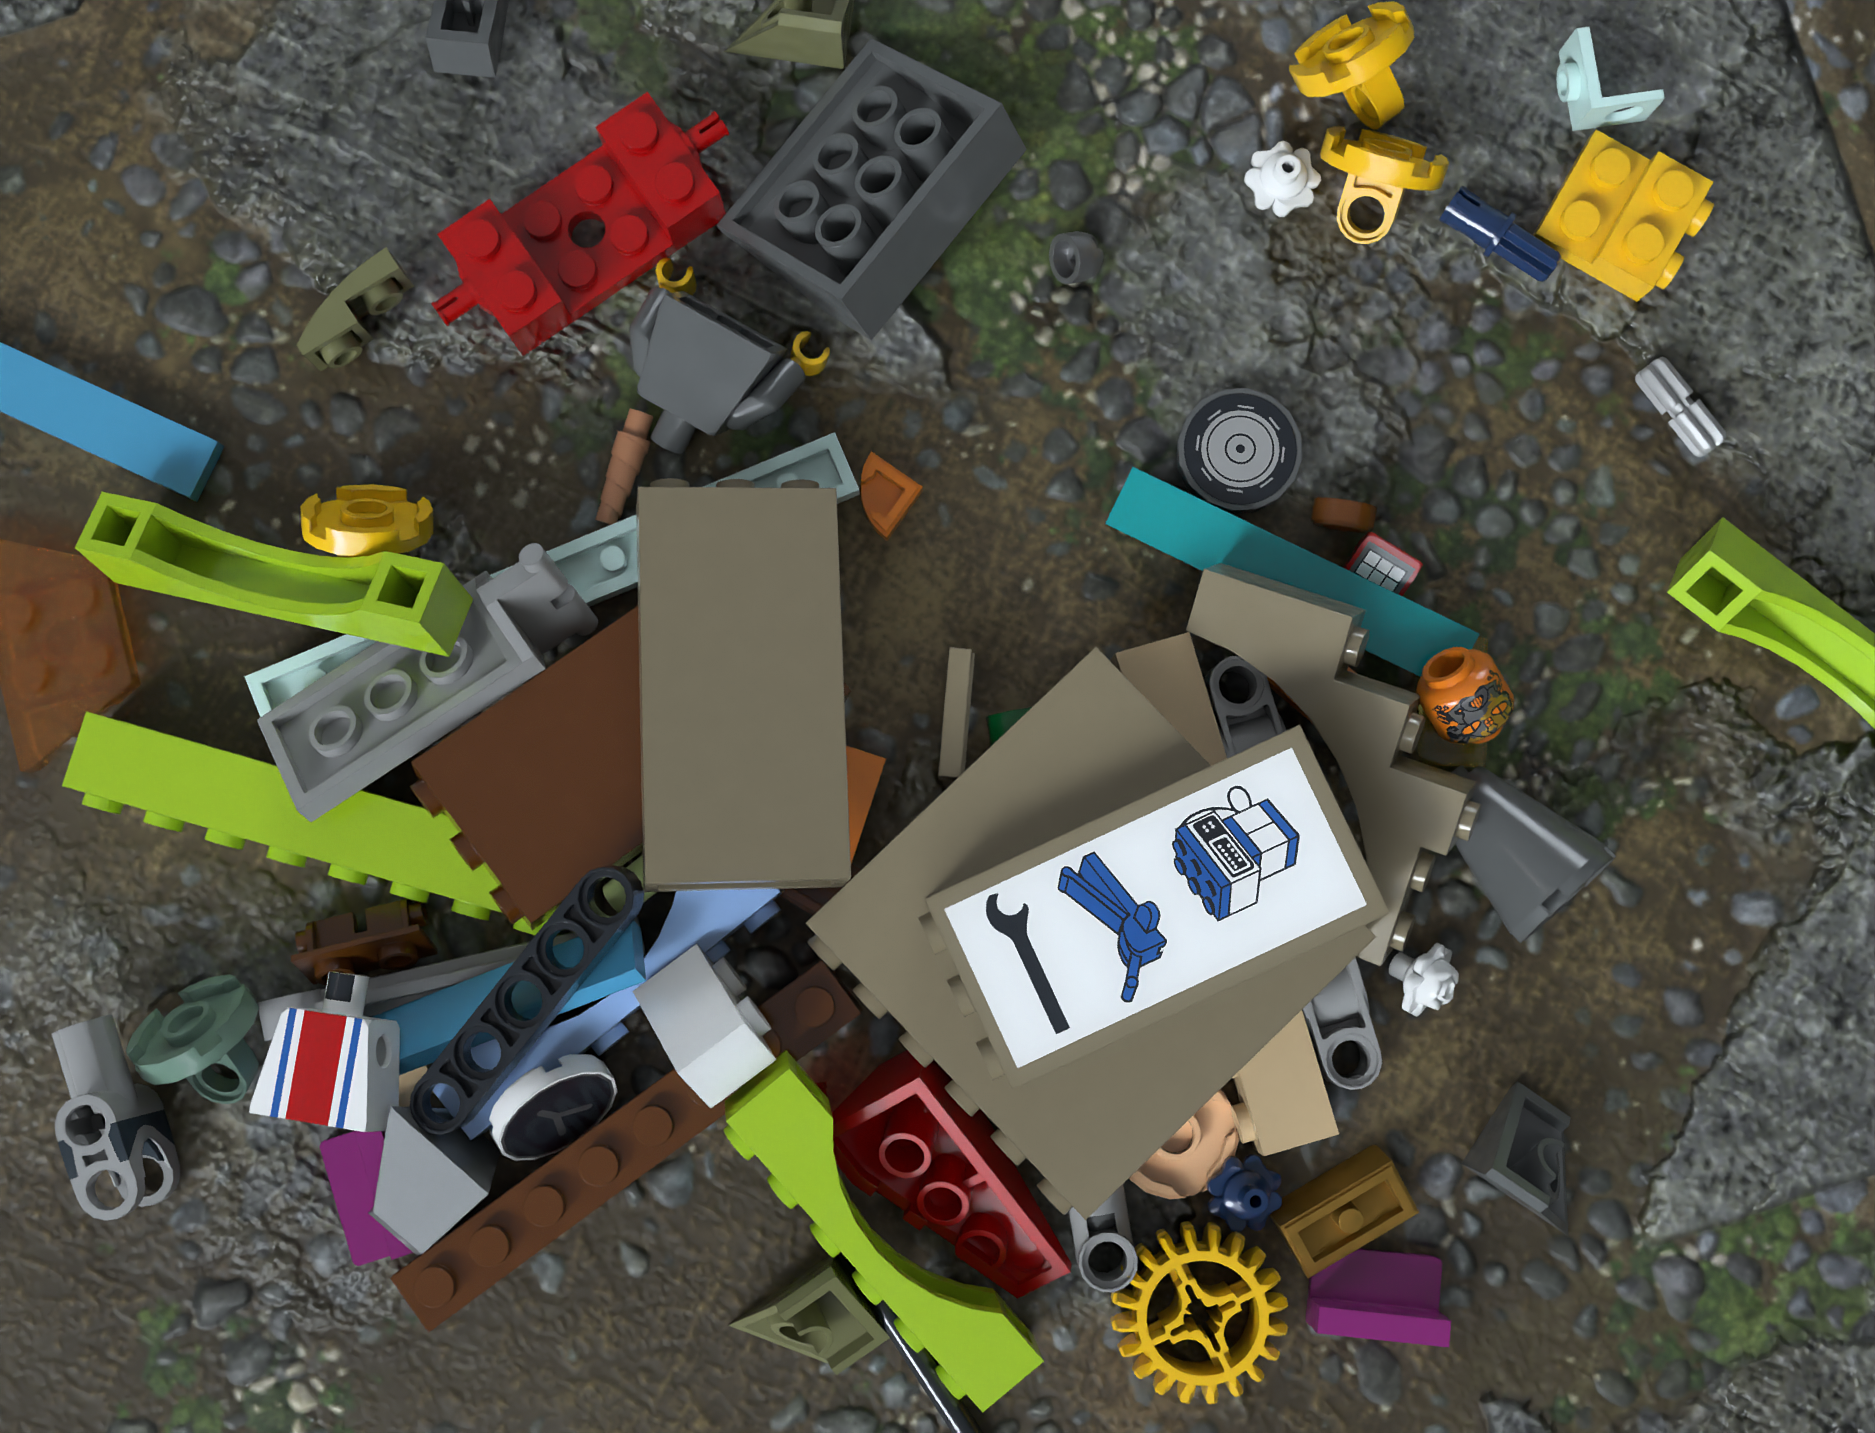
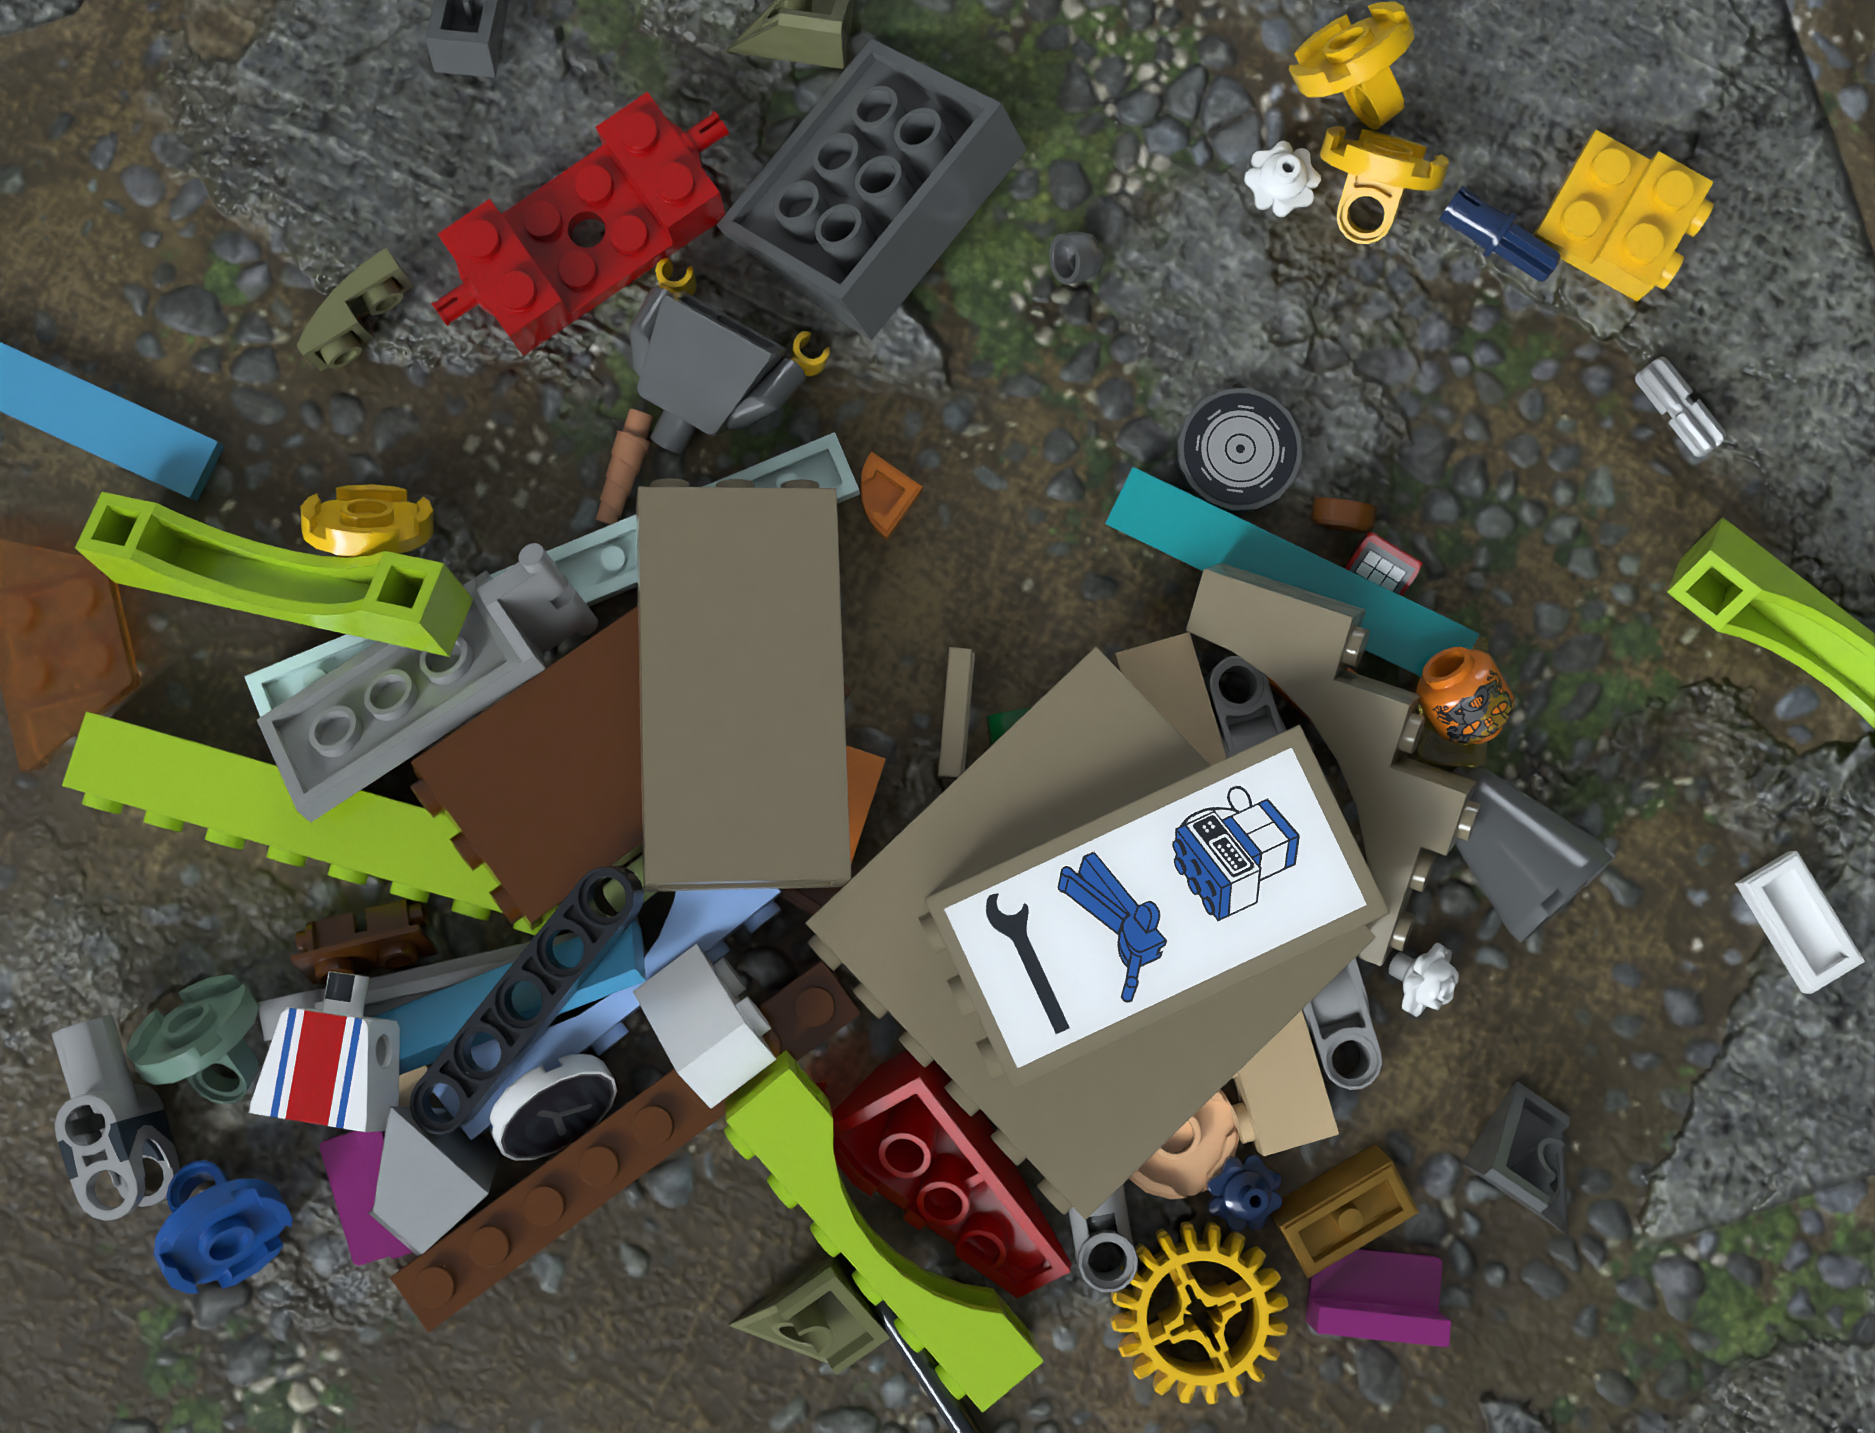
(219, 1232): none -> blue tile
(1580, 88): light aqua bracket -> none
(1799, 922): none -> white tile

